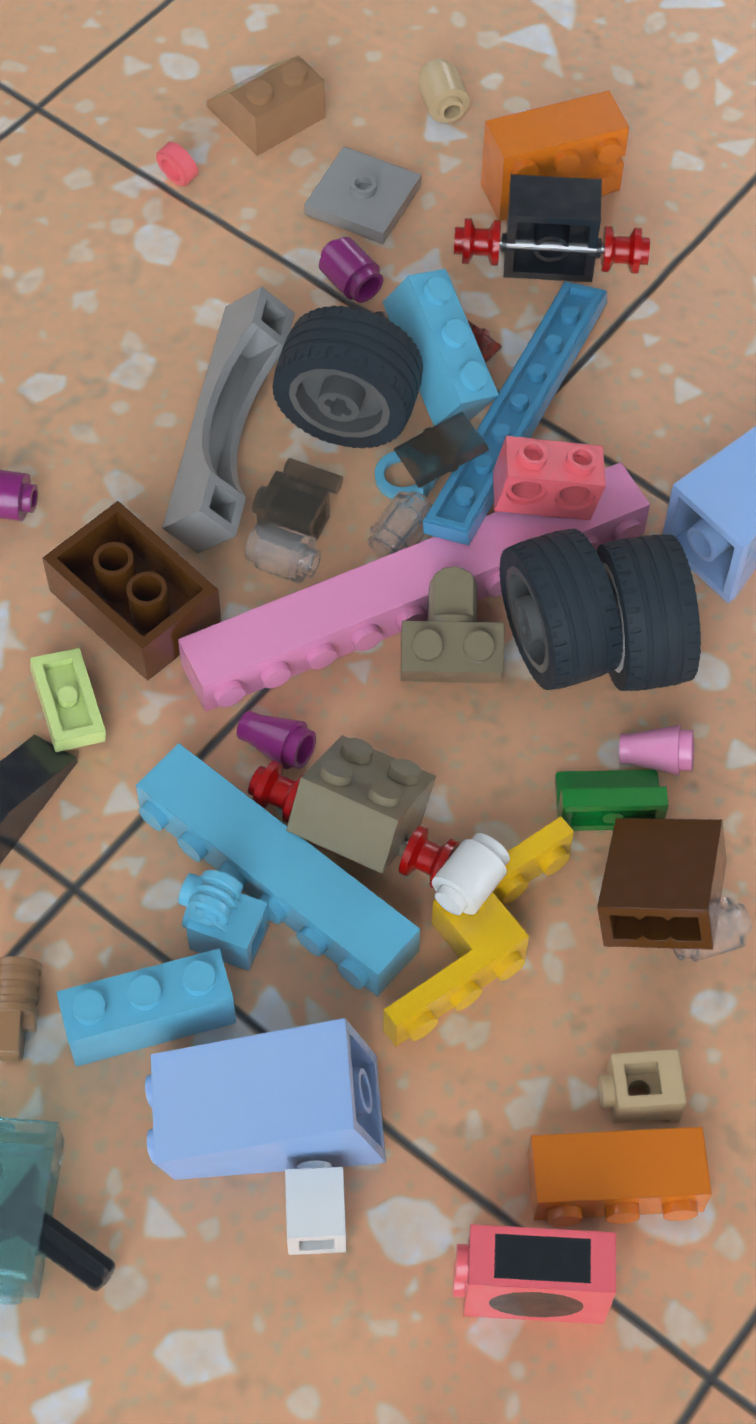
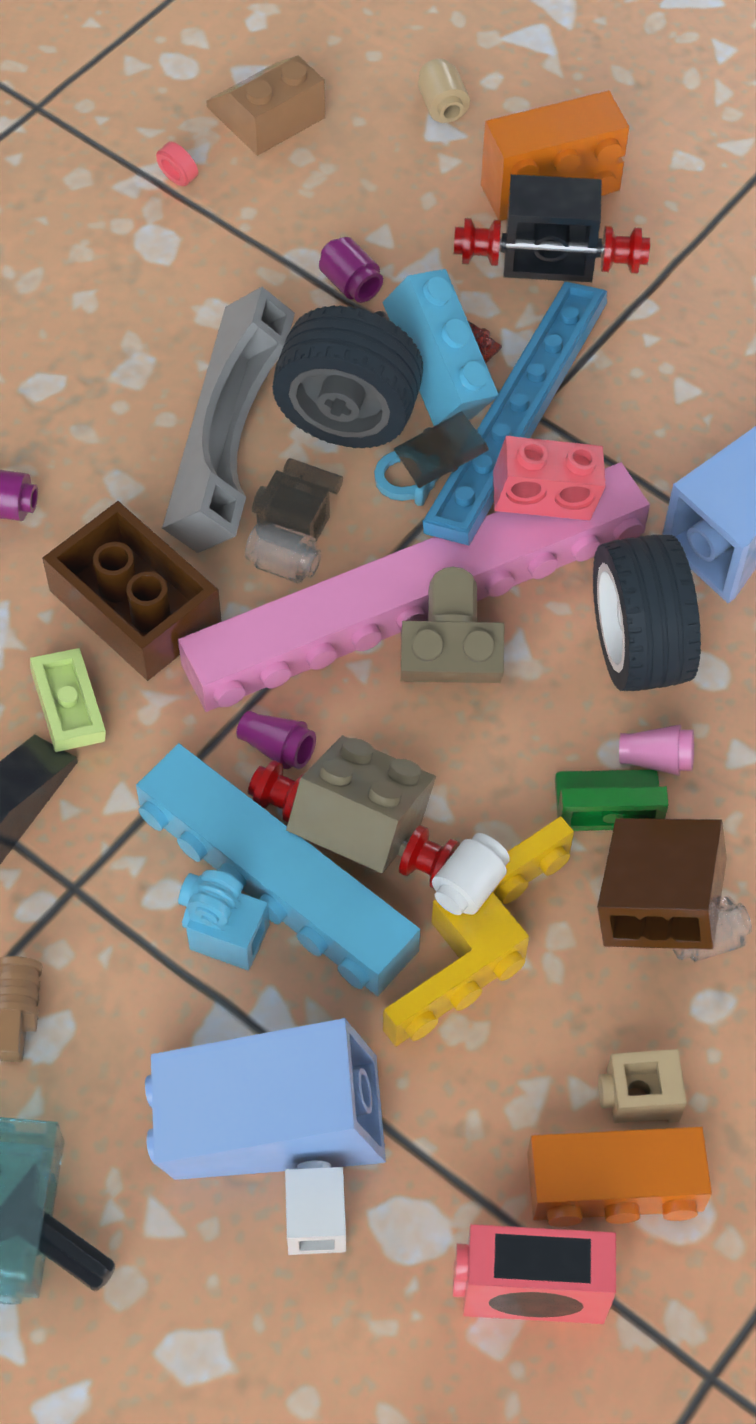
(147, 1007): medium azure brick -> none
(363, 195): light grey plate -> none
(399, 524): clear brick -> none
(561, 609): black wheel -> none

